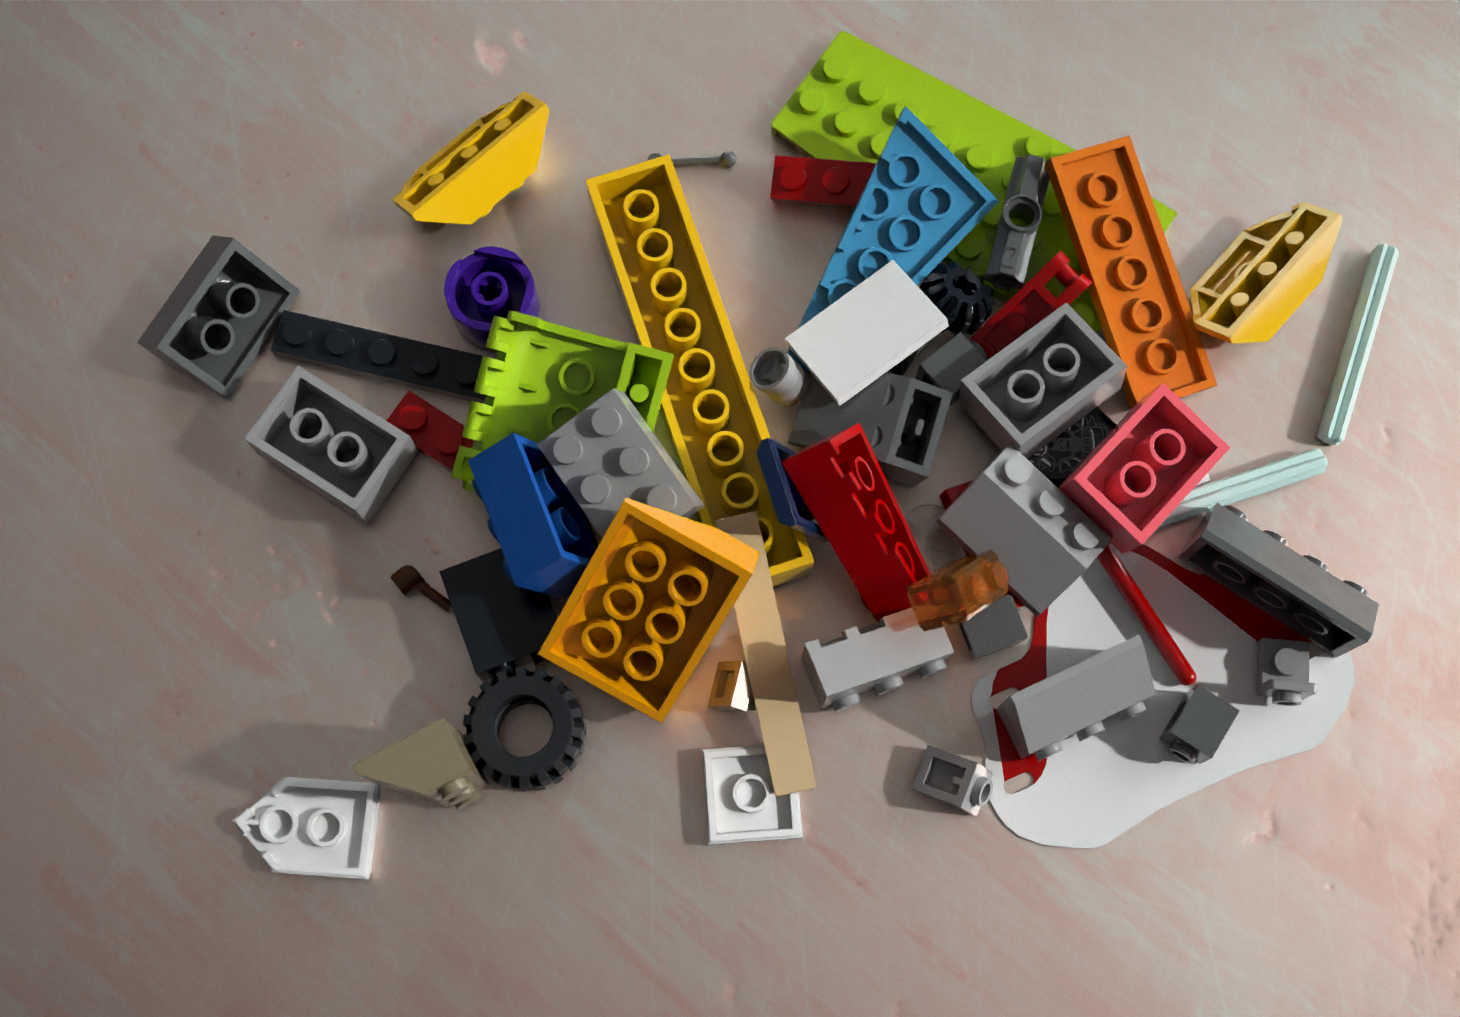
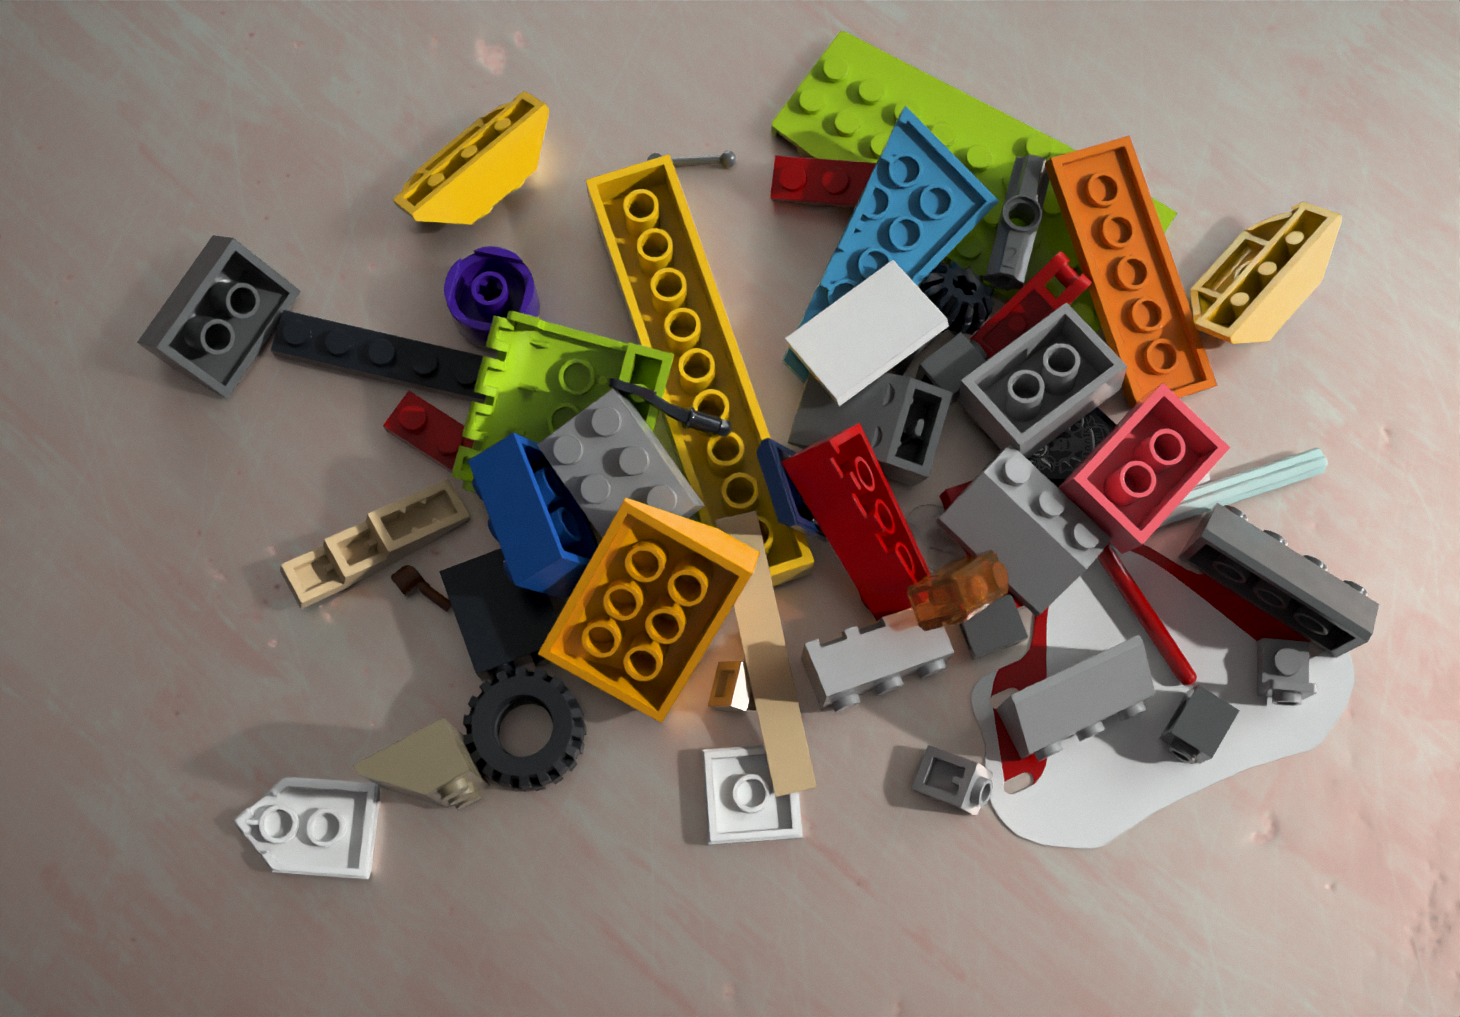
(332, 444): light grey brick -> none
(374, 544): none -> tan slope
(688, 417): none -> black piece
(779, 376): light grey wheel -> none
(1357, 344): light aqua axle -> none

